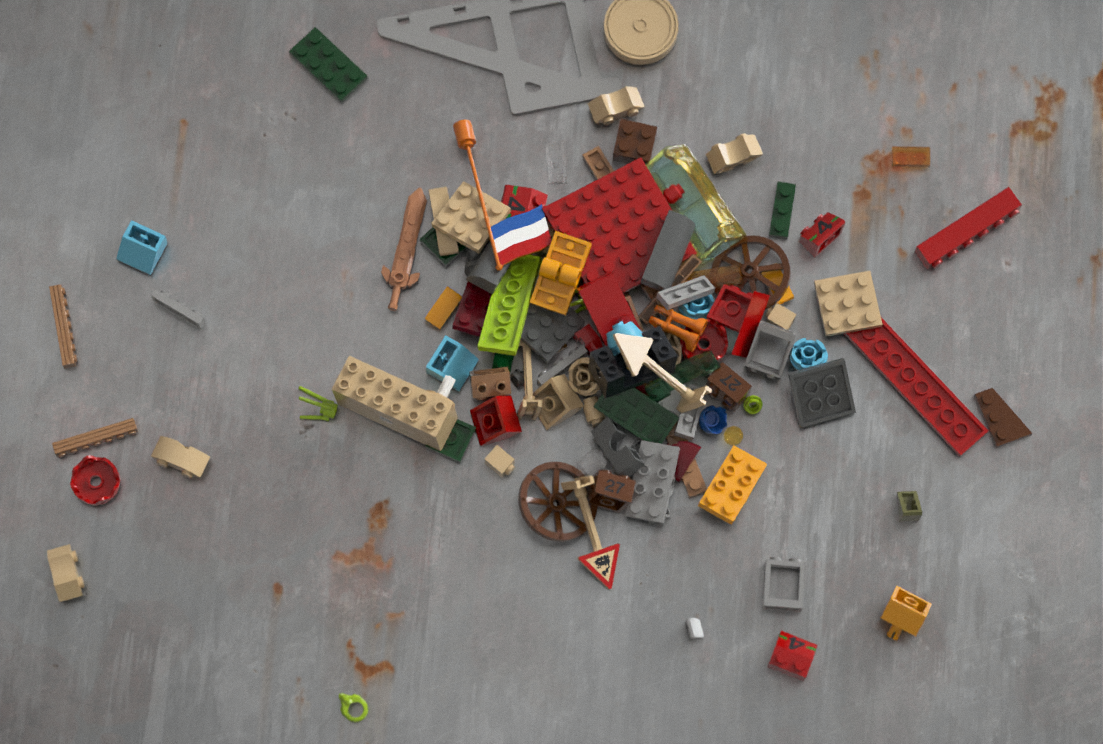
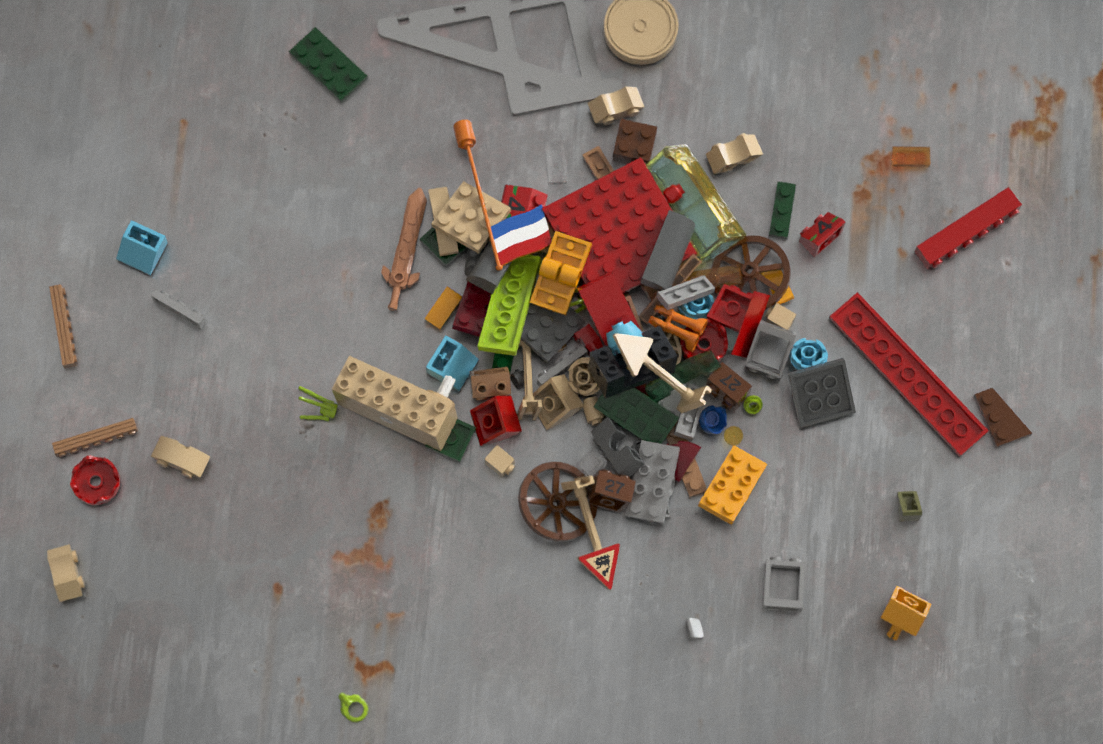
(792, 656): red slope -> none
(848, 303): tan plate -> none

